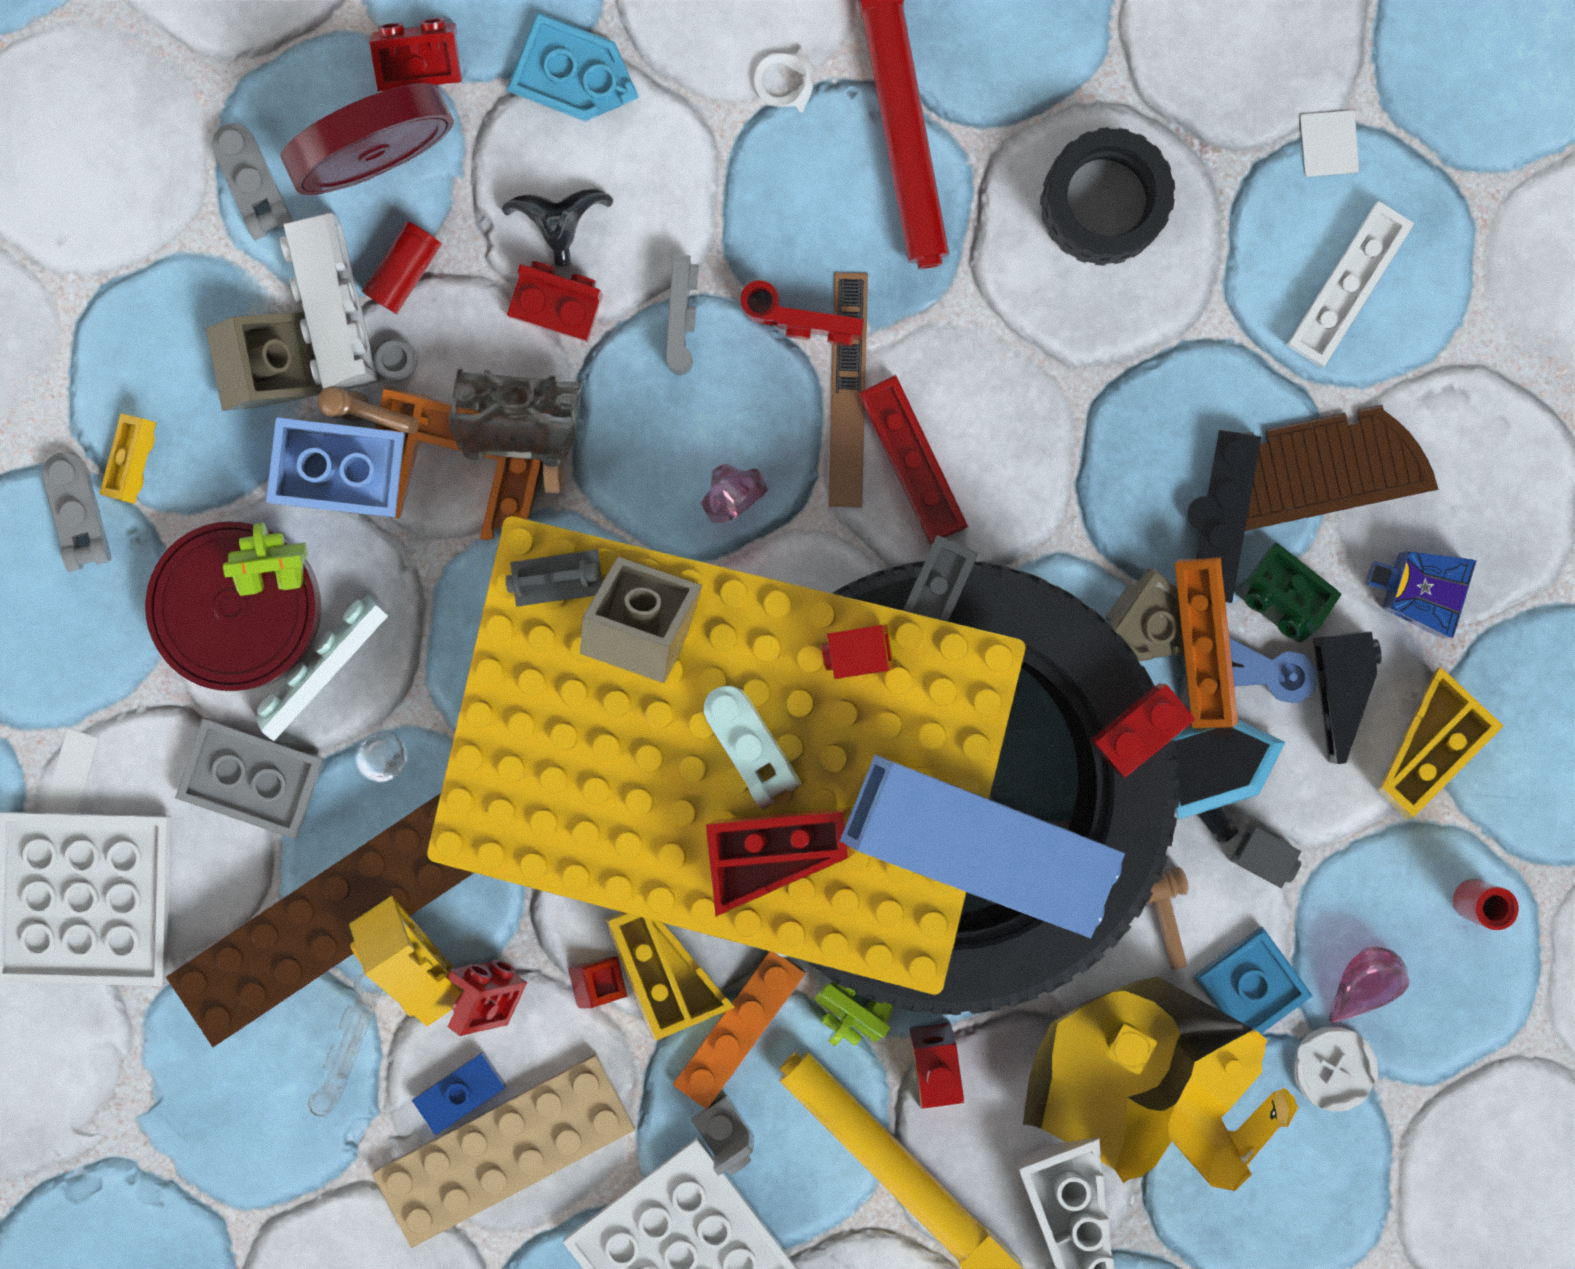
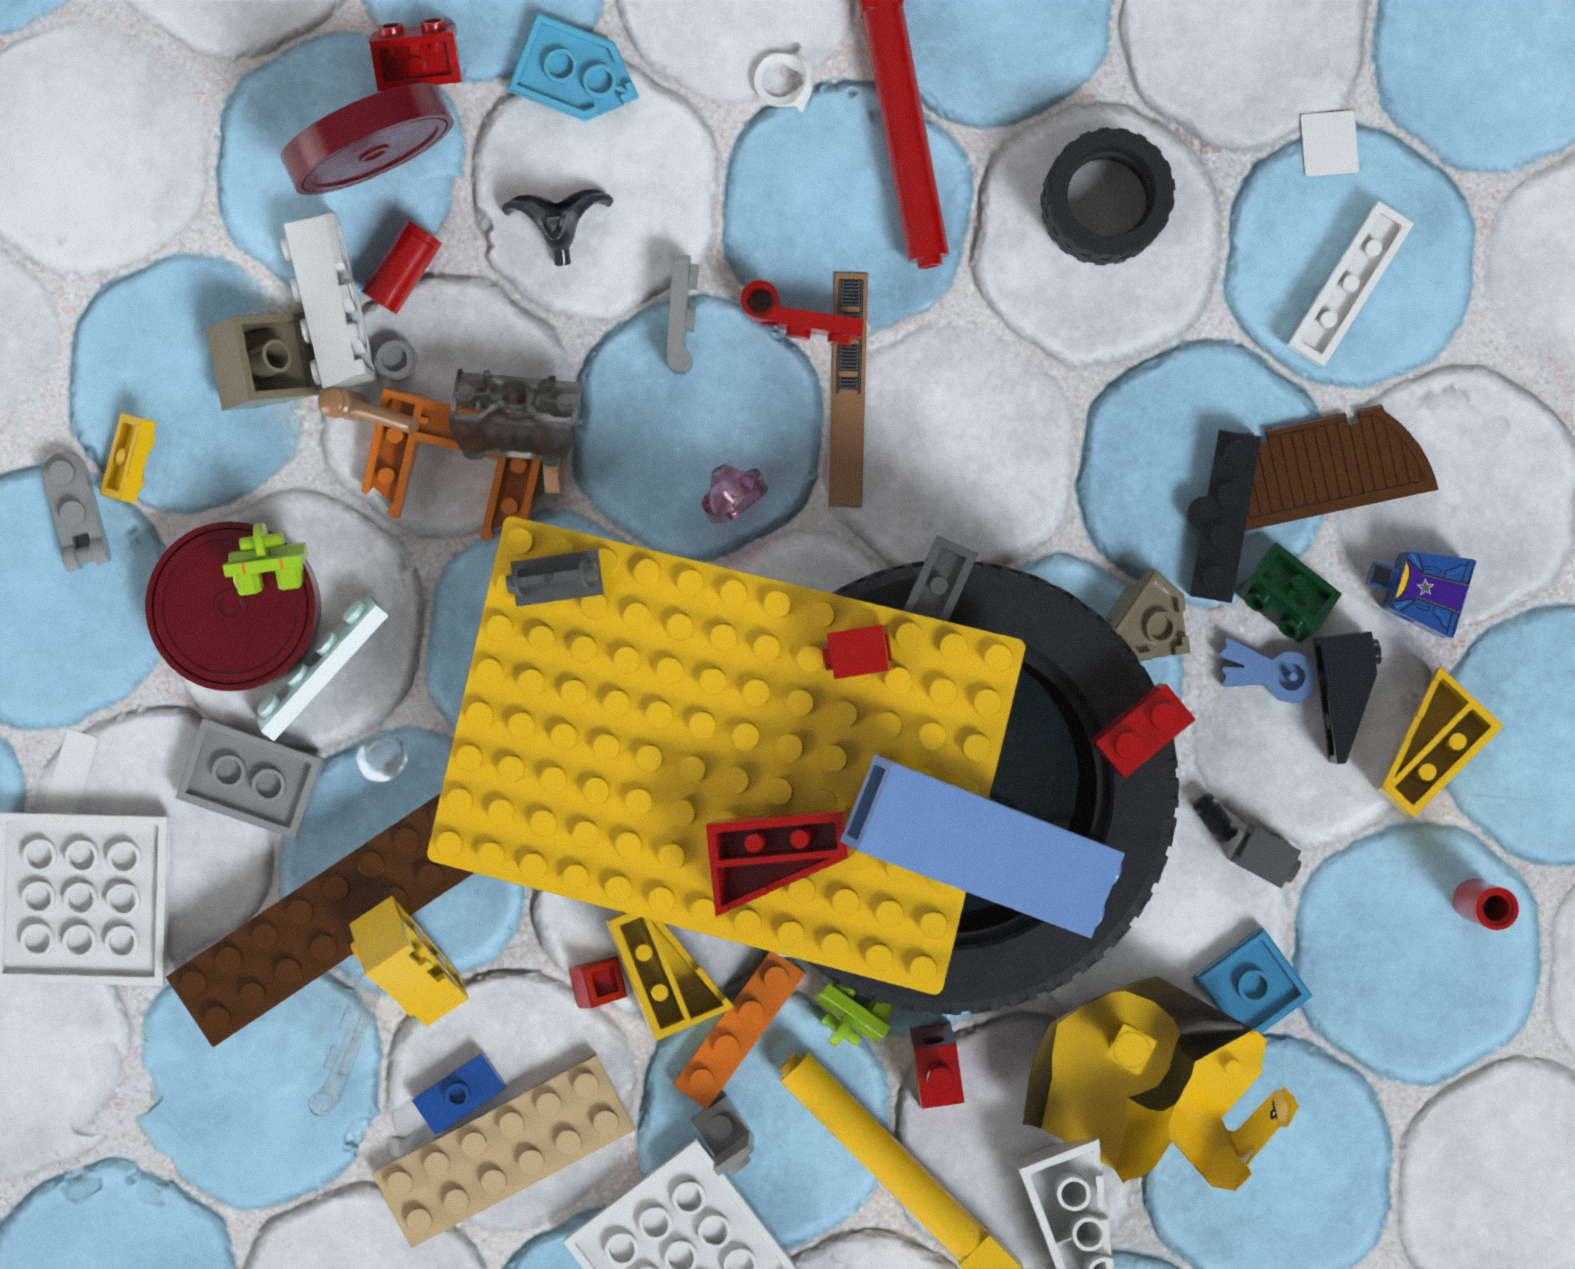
(249, 179): light grey plate -> none
(335, 467): light blue slope -> none
(488, 996): red bracket -> none
(554, 301): red bracket -> none
(639, 619): dark tan slope -> none
(749, 743): light aqua plate -> none
(912, 459): red tile -> none
(1170, 885): medium nougat piece -> none
(1206, 642): orange plate -> none
(1222, 766): black tile -> none
(1334, 1068): white tile -> none
(1369, 982): clear pink piece -> none

